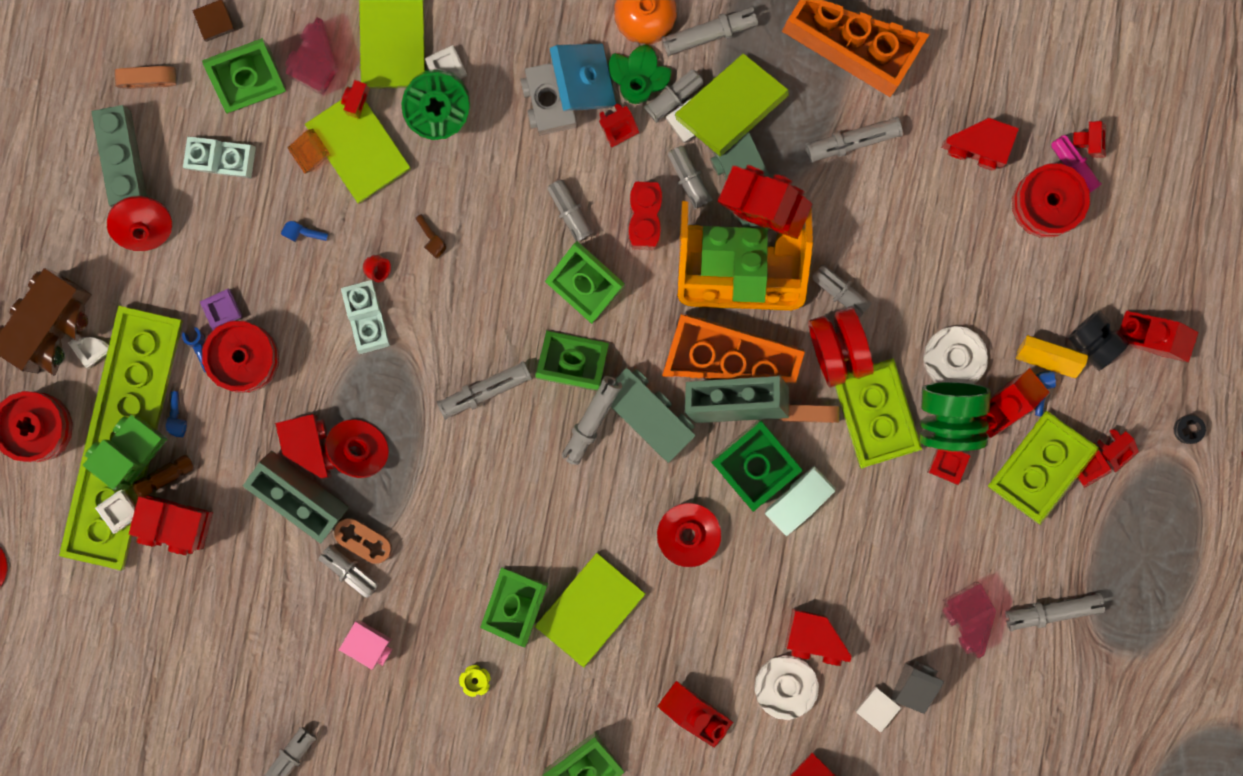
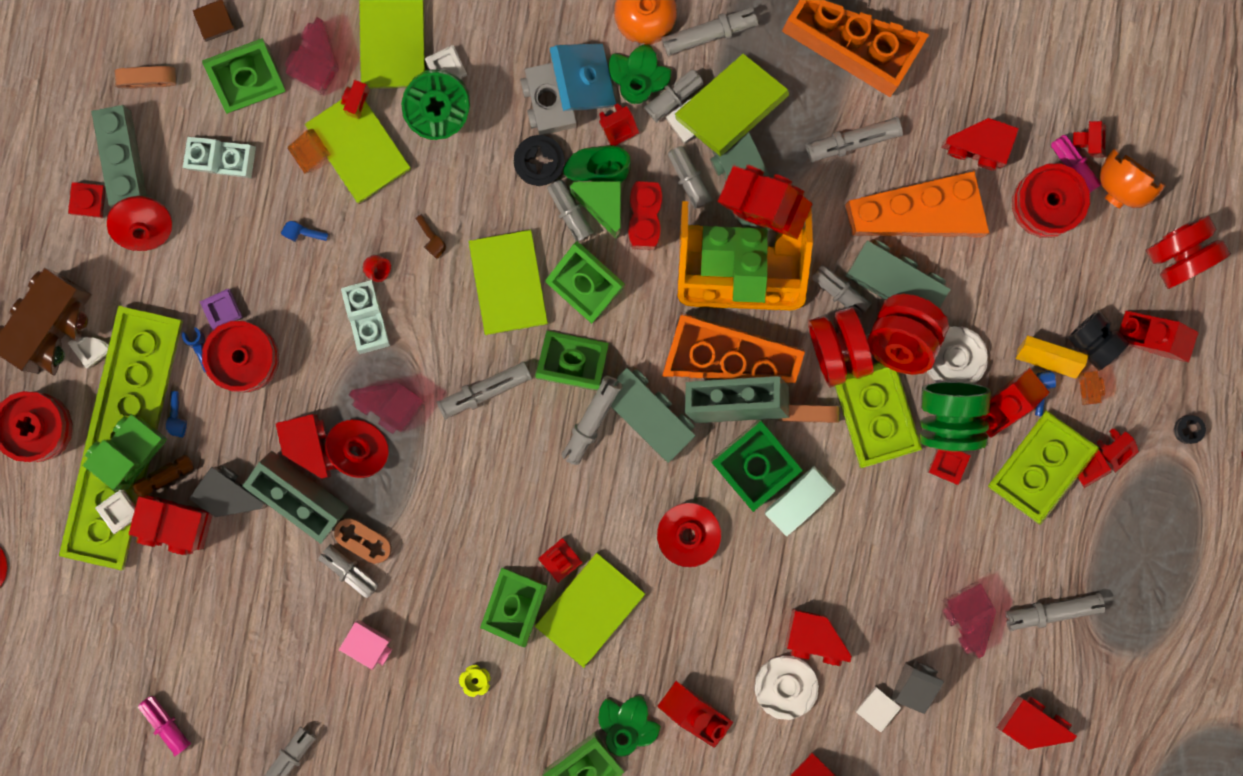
(87, 200): none -> red plate
(164, 725): none -> dark pink axle
(223, 495): none -> dark grey slope
(390, 402): none -> clear pink slope
(508, 282): none -> lime tile
(550, 150): none -> black gear
(560, 560): none -> red tile
(599, 164): none -> green cap
(601, 201): none -> bright green slope
(627, 720): none -> green plate
(888, 275): none -> sand green brick
(908, 334): none -> red wheel
(931, 208): none -> orange wedge
(1032, 727): none -> red slope
(1091, 388): none -> clear orange plate
(1128, 182): none -> orange cylinder
(1188, 252): none -> red wheel

